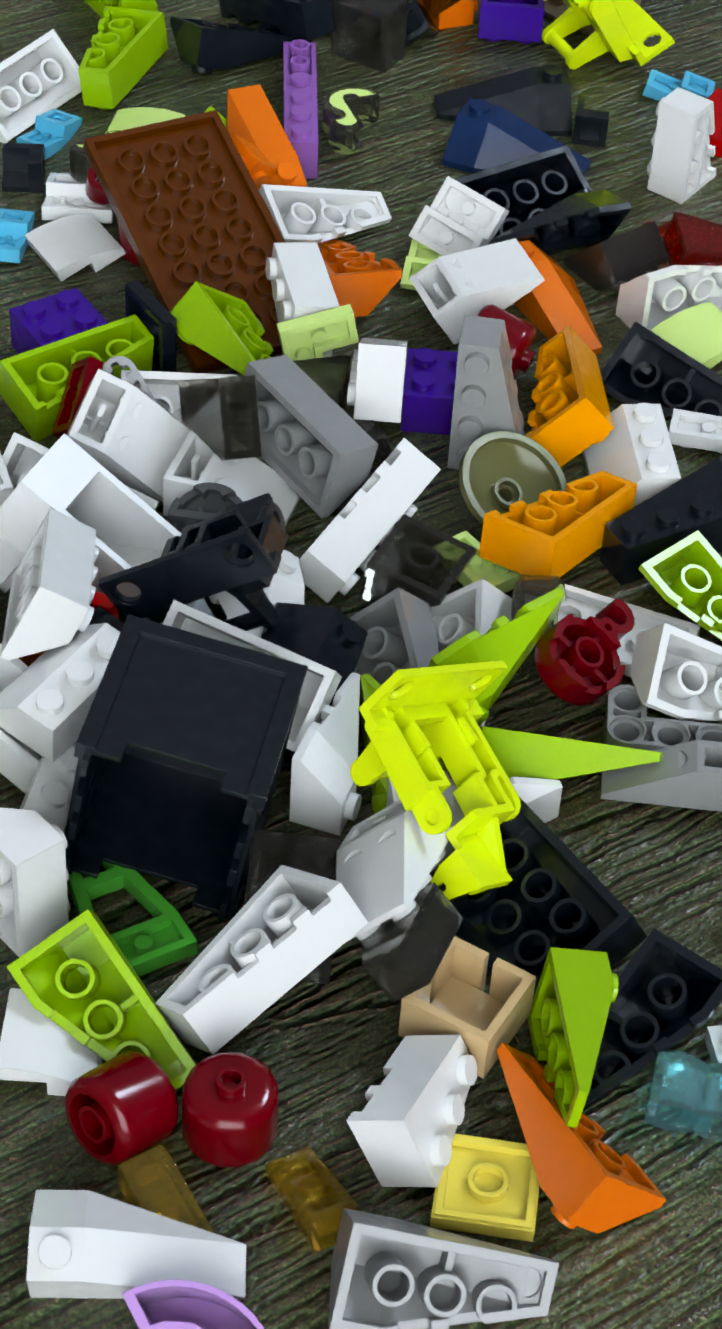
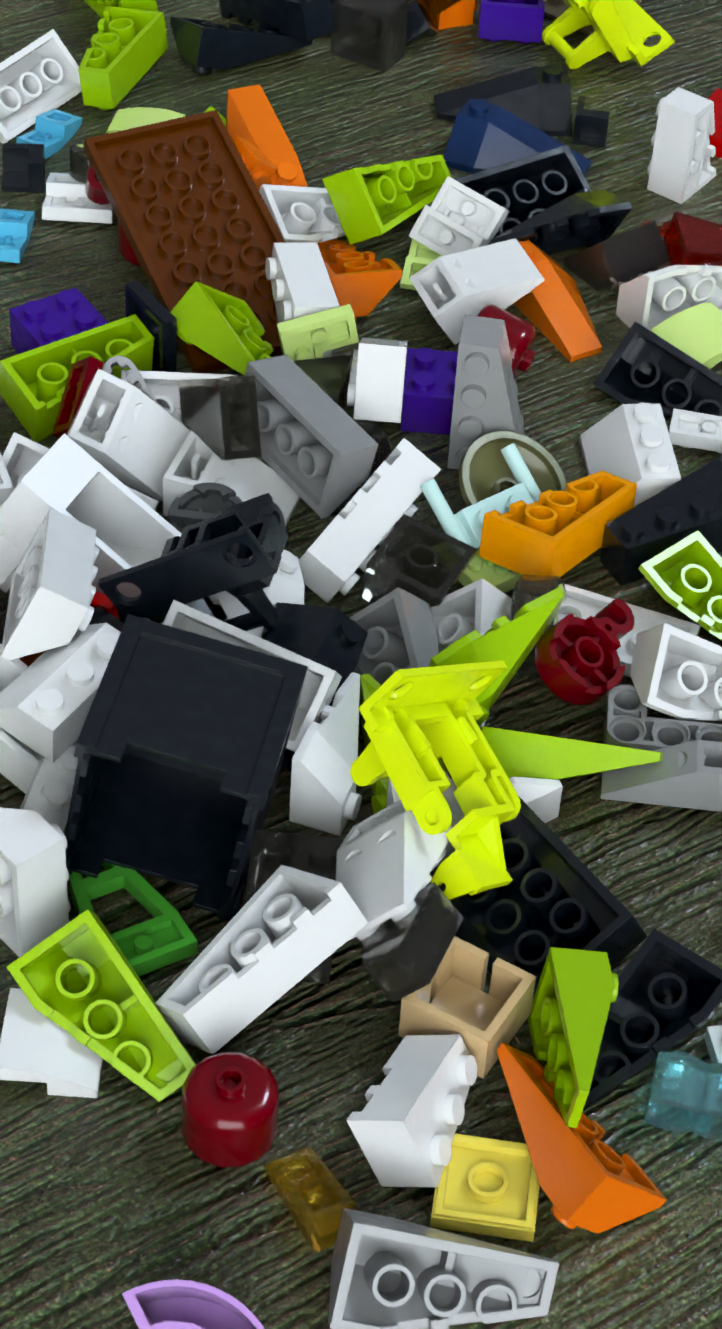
(73, 244): white slope -> none
(105, 1247): white wedge -> none
(122, 1107): dark red head -> none
(158, 1186): clear yellow slope -> none
(300, 102): medium lavender slope -> none
(345, 114): clear smoke animal -> none
(384, 195): none -> lime wedge
(468, 522): none -> light aqua plate
(568, 398): light orange wedge -> none
(660, 85): medium azure slope -> none

